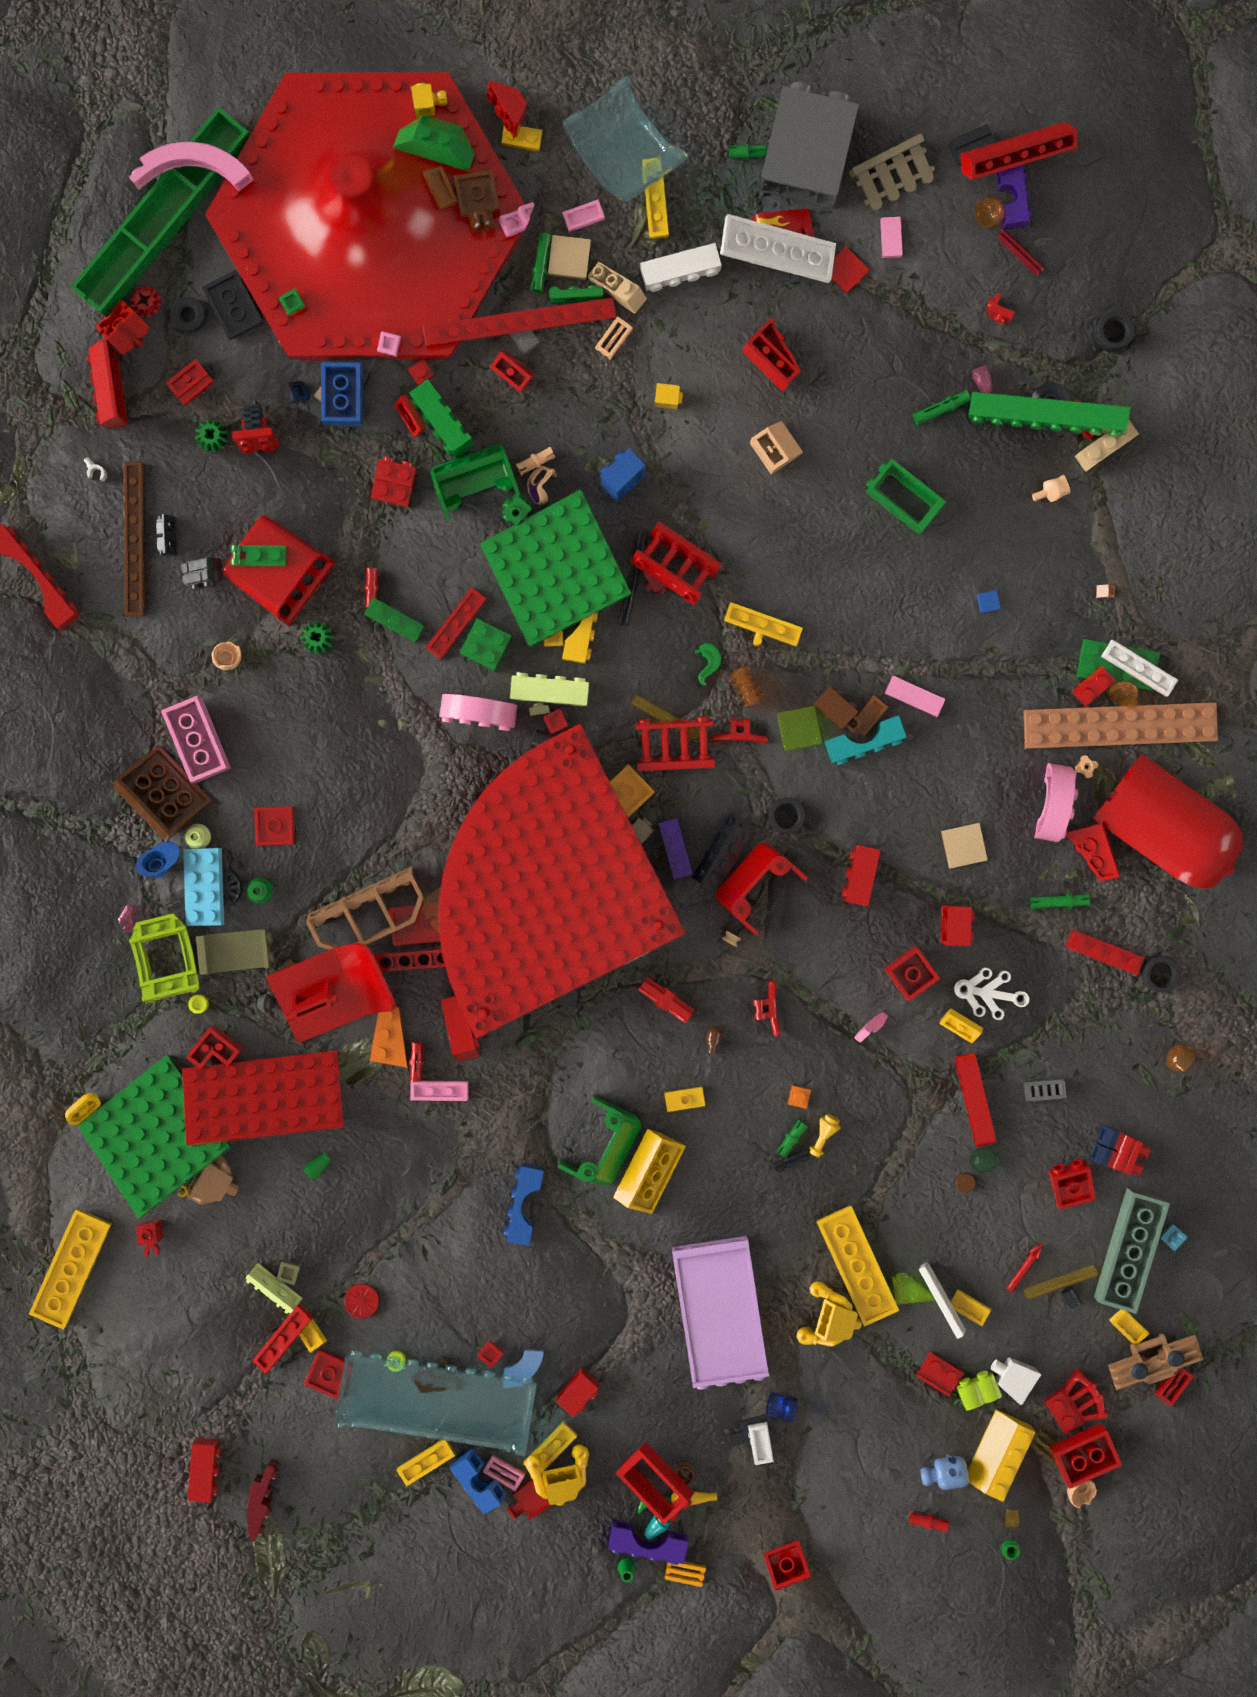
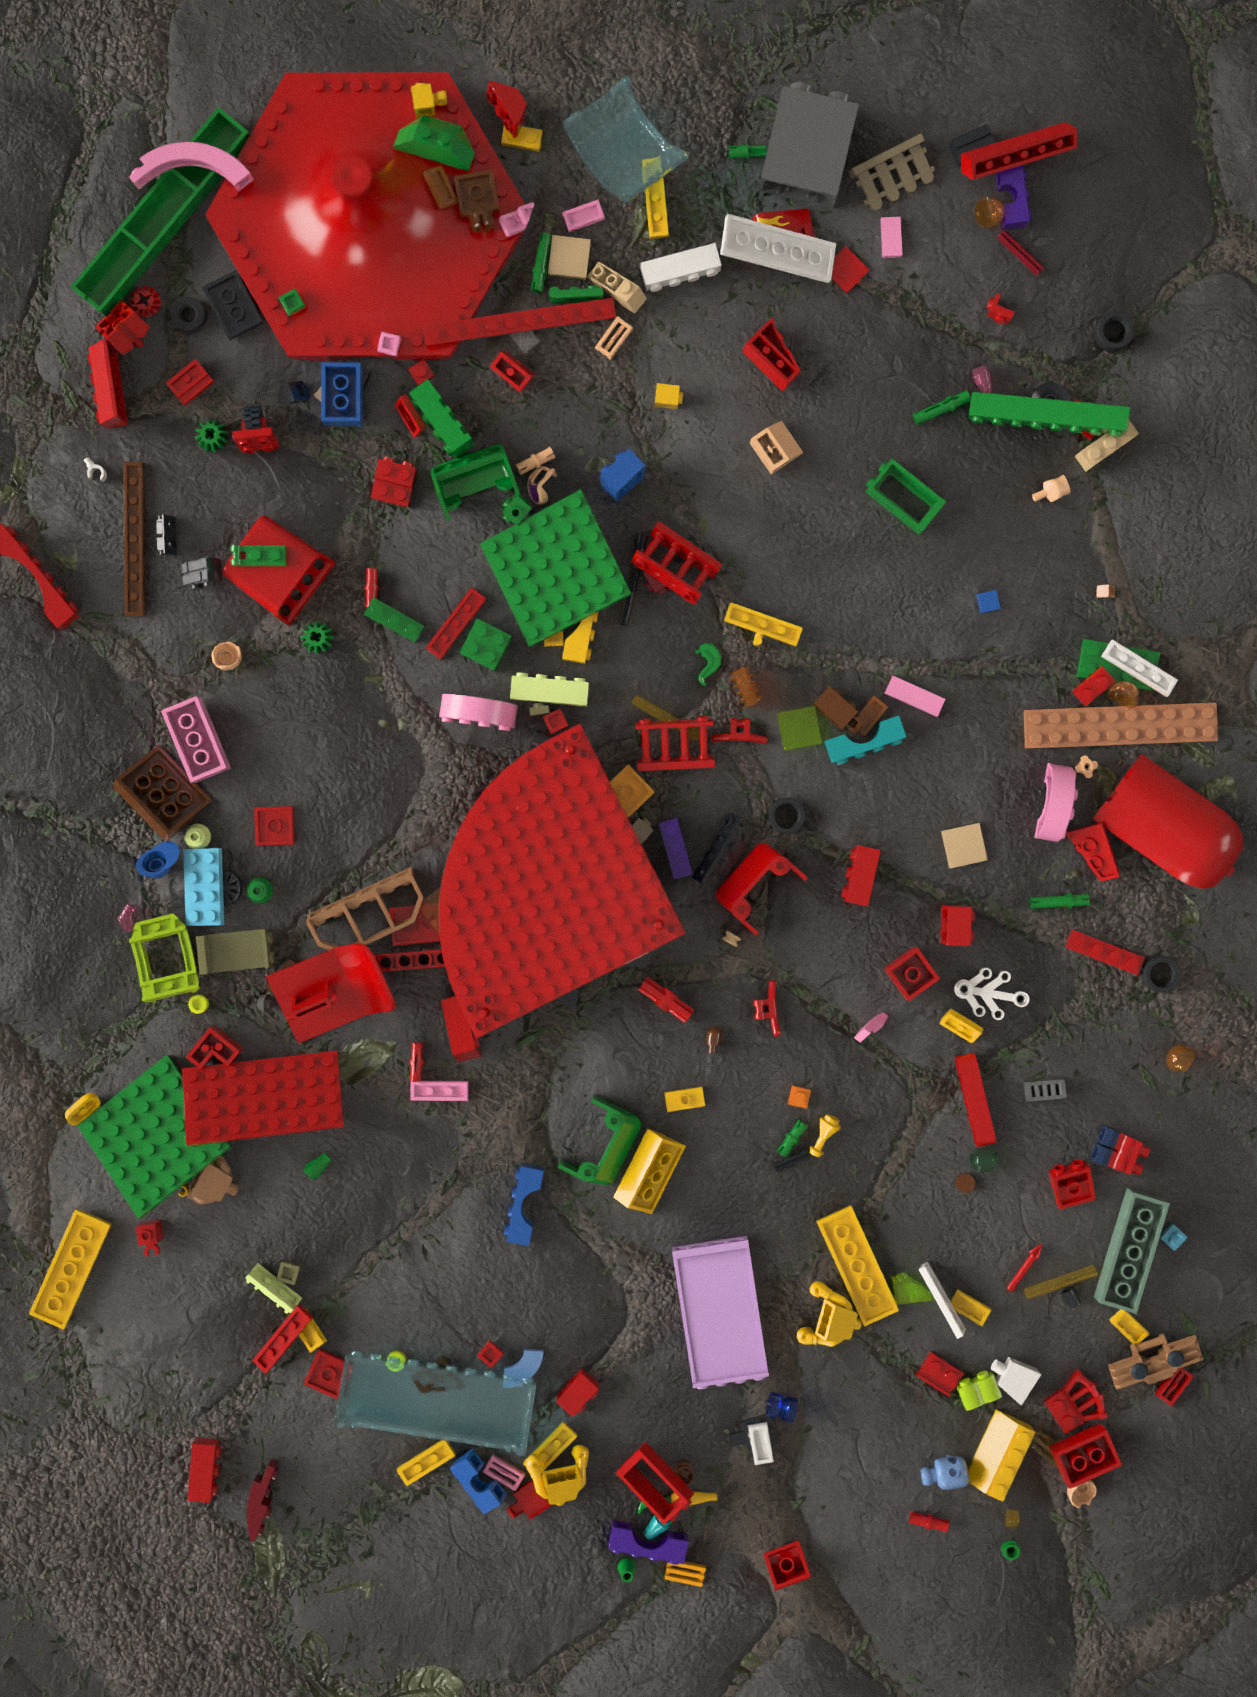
(361, 1301): red wheel -> none
(388, 1039): orange wing -> none

